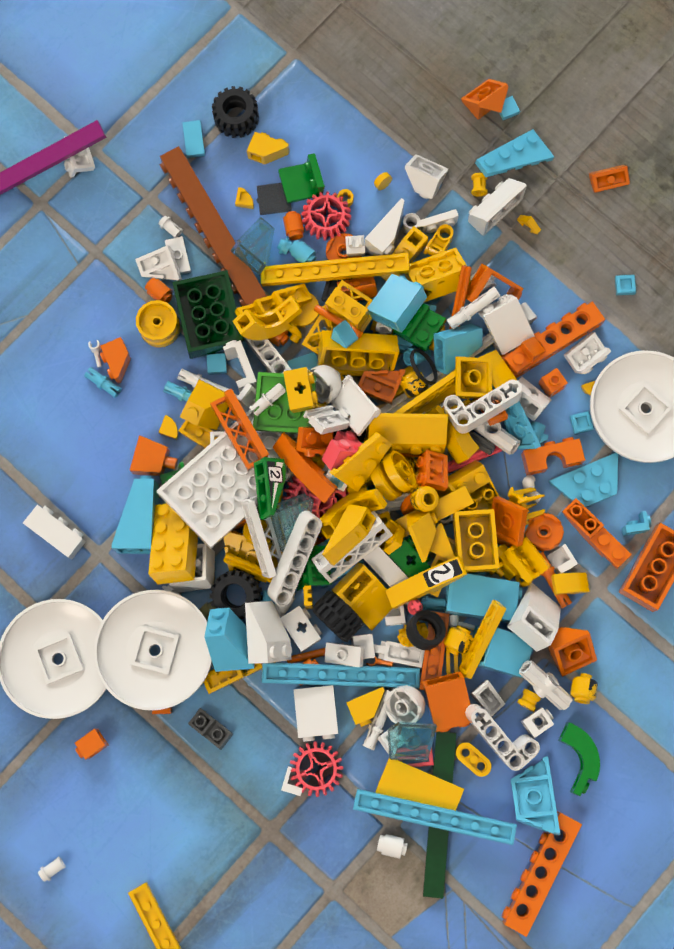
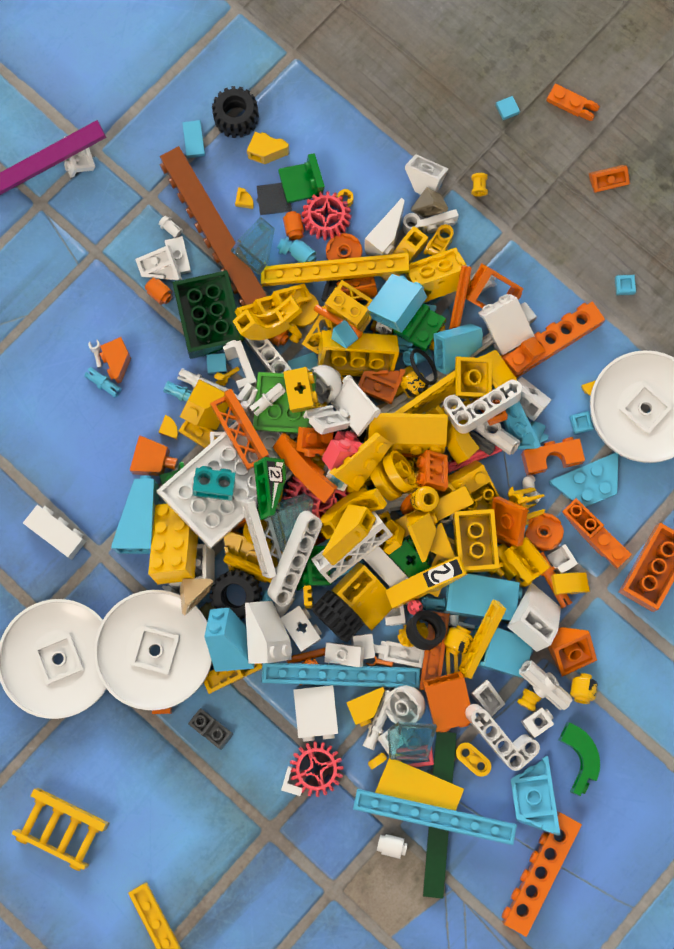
(51, 869): white pin -> none
(77, 817): none -> yellow fence
(90, 744): orange brick -> none
(158, 323): yellow wheel -> none
(192, 592): none -> tan slope
(213, 489): none -> teal brick
(222, 379): none -> yellow hand
(246, 404): none -> white hand
(355, 245): white tile -> none
(377, 760): none -> yellow tile
(382, 181): yellow tile -> none
(429, 204): none -> dark tan slope
(468, 311): white pin -> none
(486, 97): orange slope -> none
(496, 205): white slope -> none
(520, 152): medium azure wing -> none
(529, 222): yellow tile -> none
(552, 383): orange brick -> none
(572, 102): none -> orange hinge
(586, 354): white bracket -> none
(634, 527): medium azure bracket -> none

